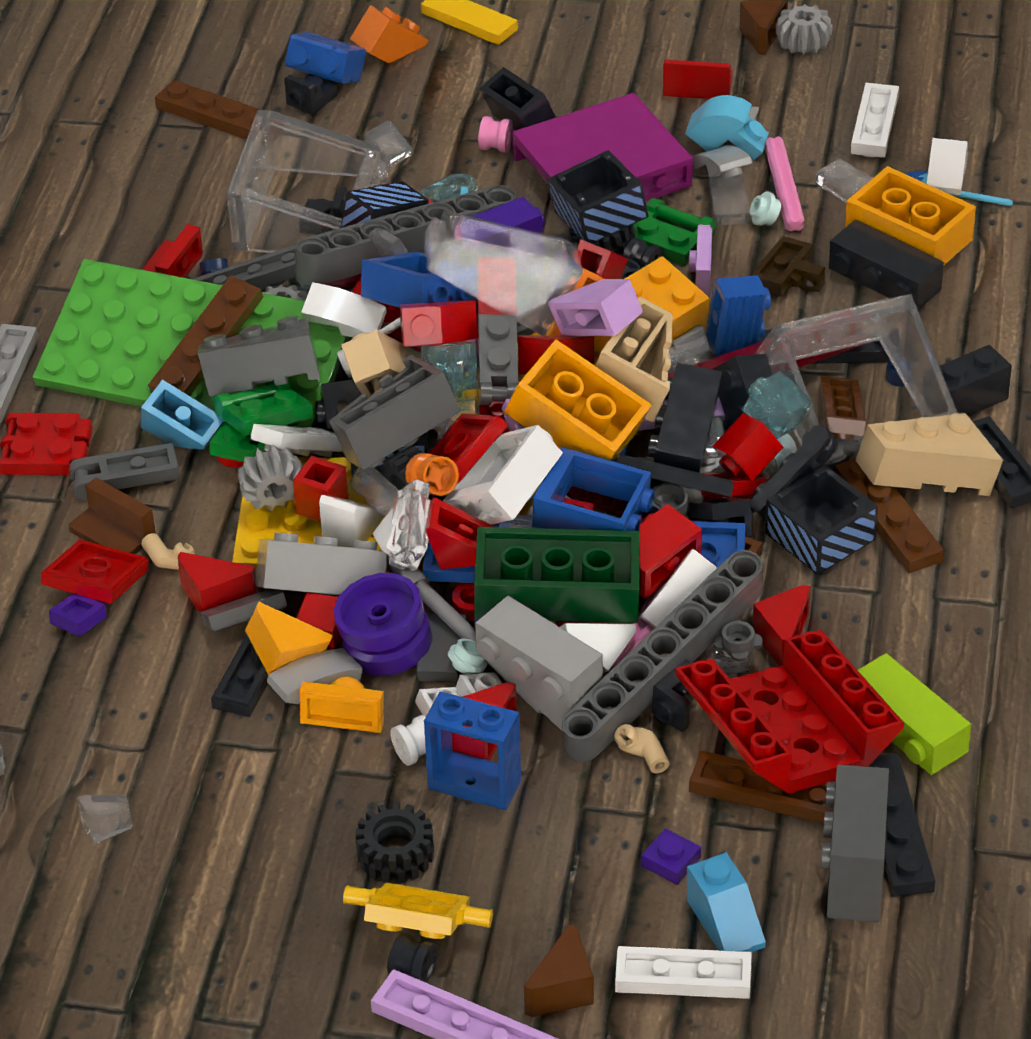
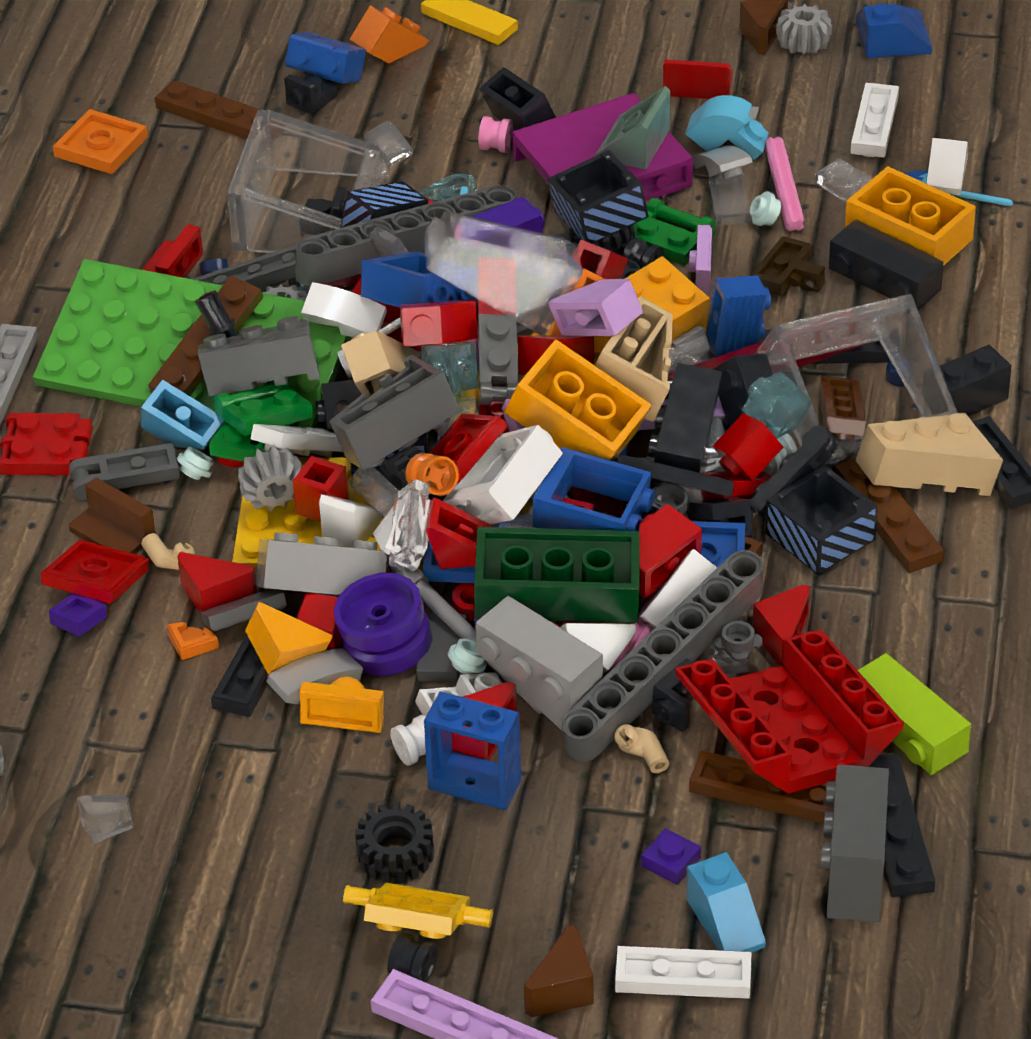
(100, 141): none -> orange plate
(191, 640): none -> orange tile
(195, 463): none -> light aqua plate
(215, 315): none -> black axle
(640, 131): none -> sand green slope
(892, 31): none -> blue slope

